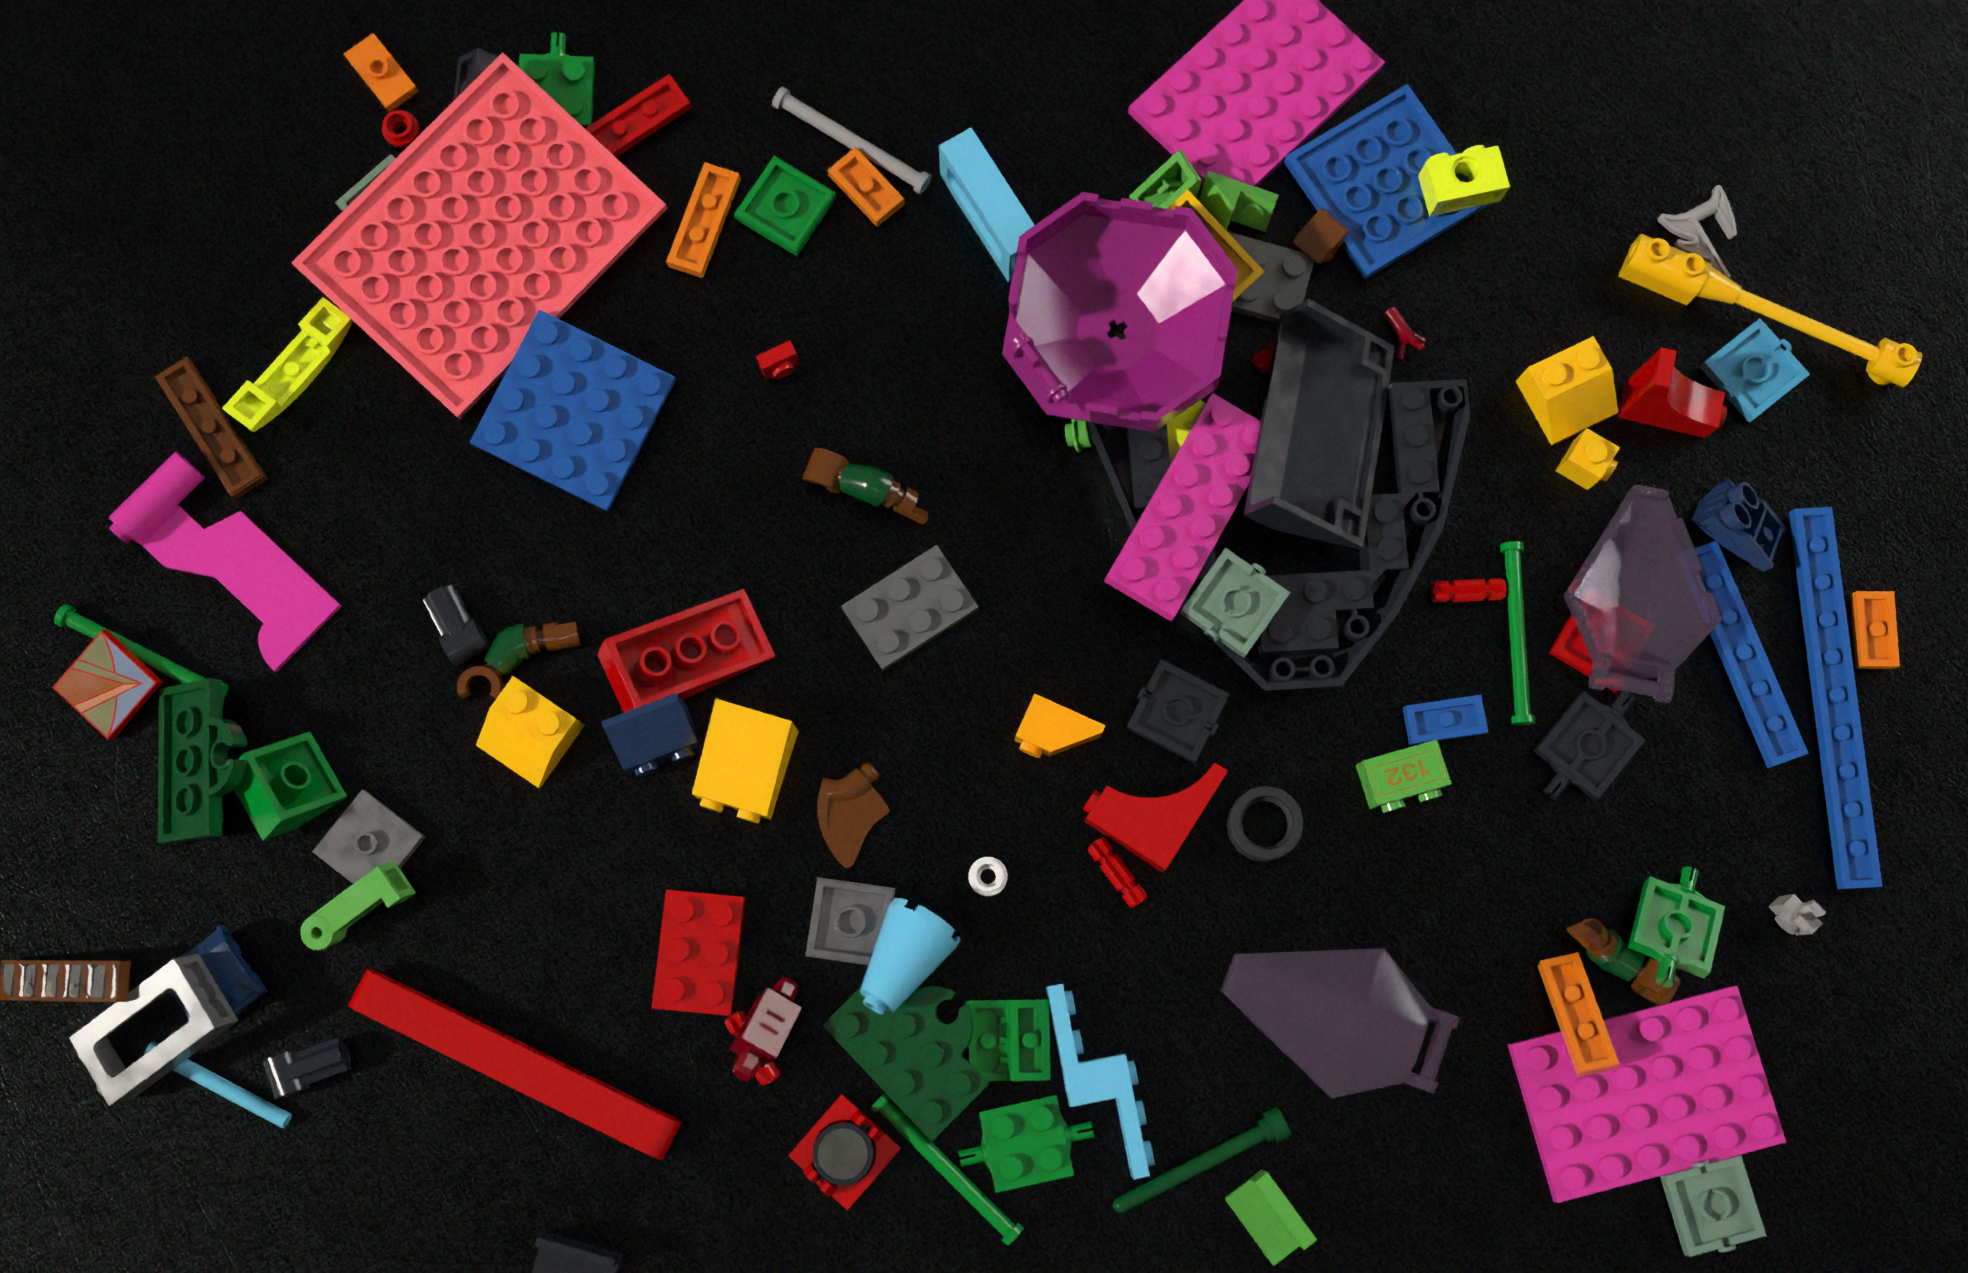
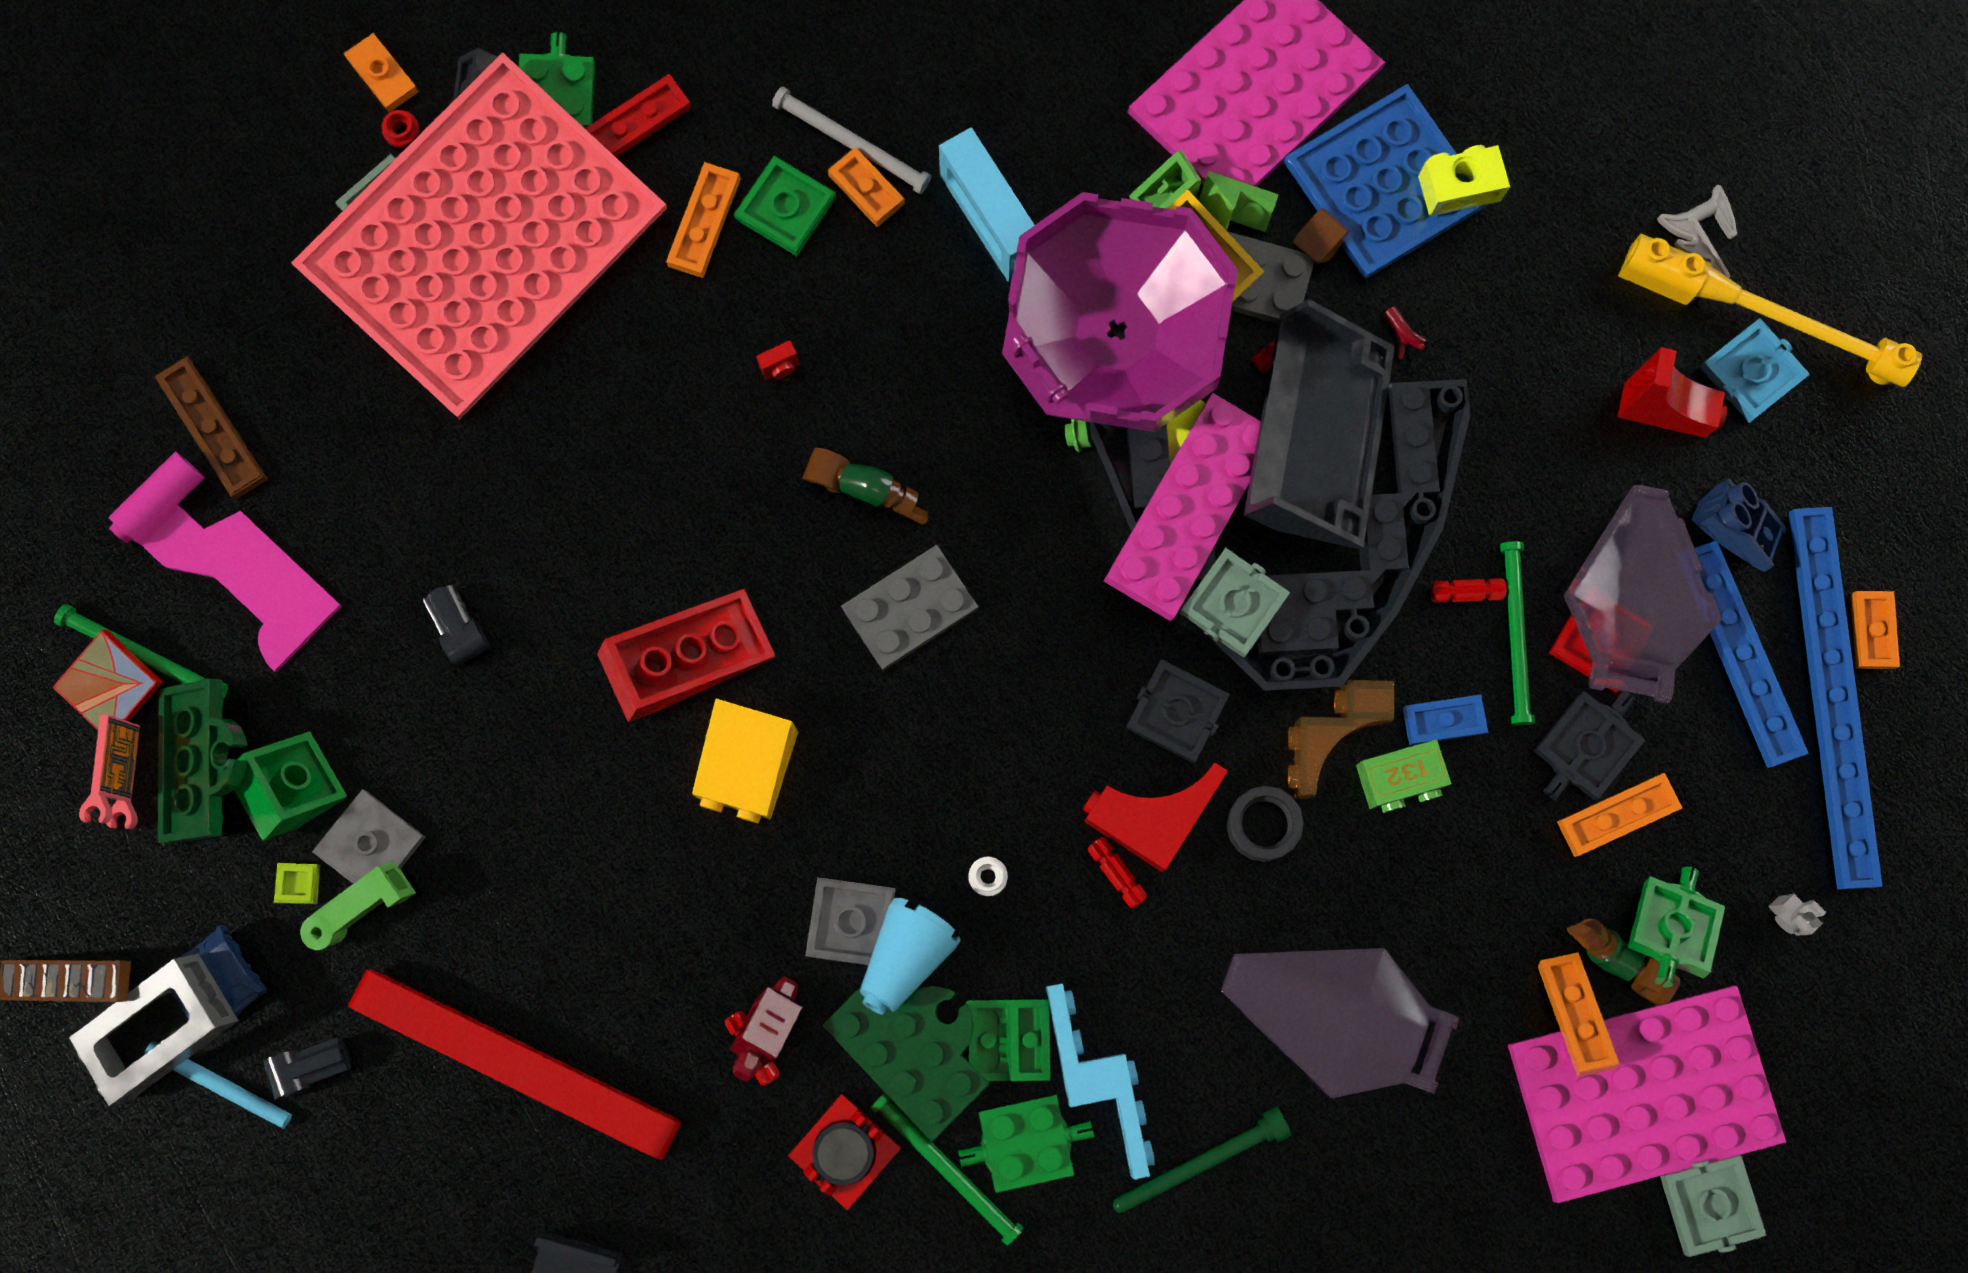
(113, 772): none -> flag
(293, 369): neon yellow slope -> none
(297, 883): none -> lime tile
(512, 647): reddish brown piece -> none
(527, 732): yellow slope -> none
(573, 410): blue plate -> none
(652, 735): dark blue slope -> none
(698, 952): red plate -> none
(848, 811): reddish brown arm -> none
(1054, 728): light orange slope -> none
(1269, 1217): bright green panel -> none
(1361, 706): none -> clear orange arch
(1570, 390): yellow slope -> none
(1589, 459): yellow brick -> none
(1619, 814): none -> orange plate

